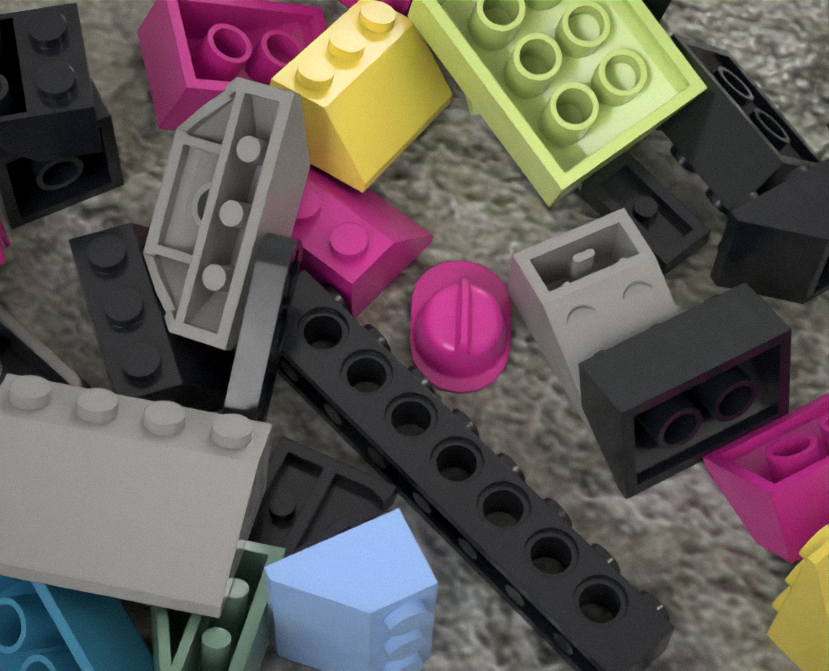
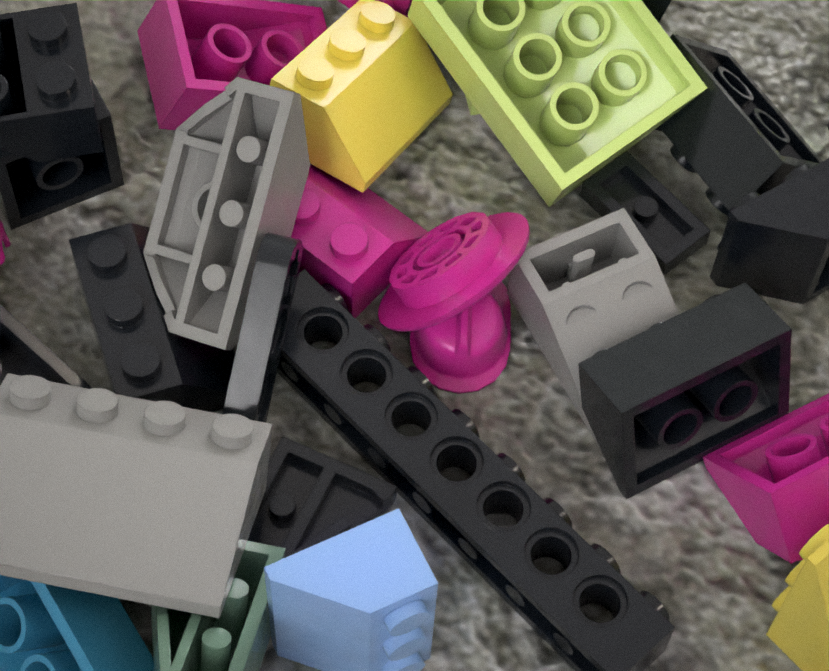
(452, 269): none -> dark pink wheel

